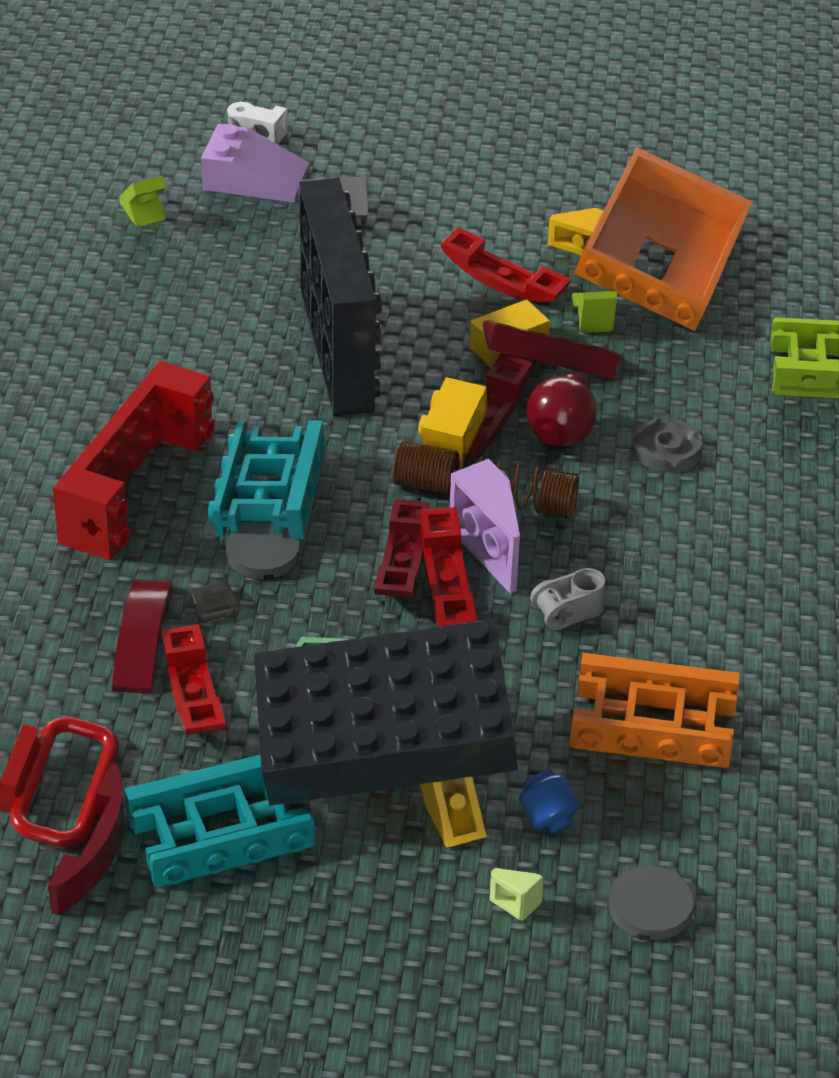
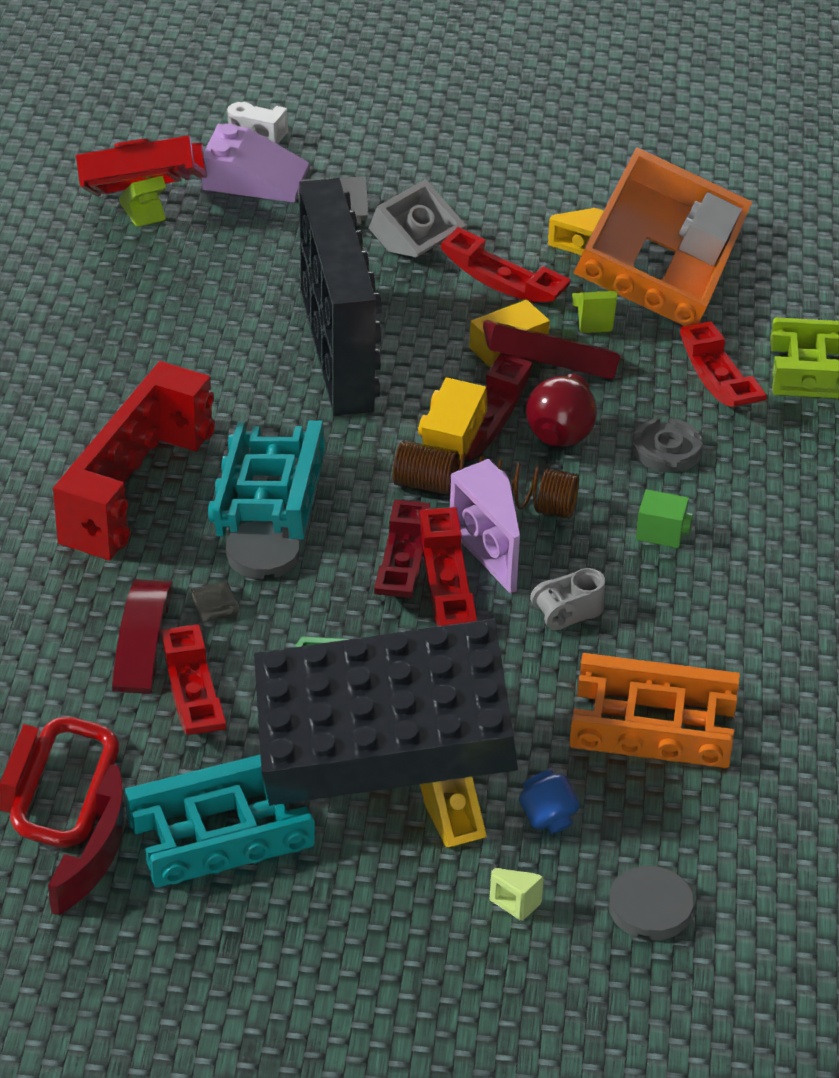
(140, 160): none -> red piece
(414, 220): none -> light grey slope
(663, 518): none -> bright green brick
(708, 228): none -> light grey brick
(716, 369): none -> red slope

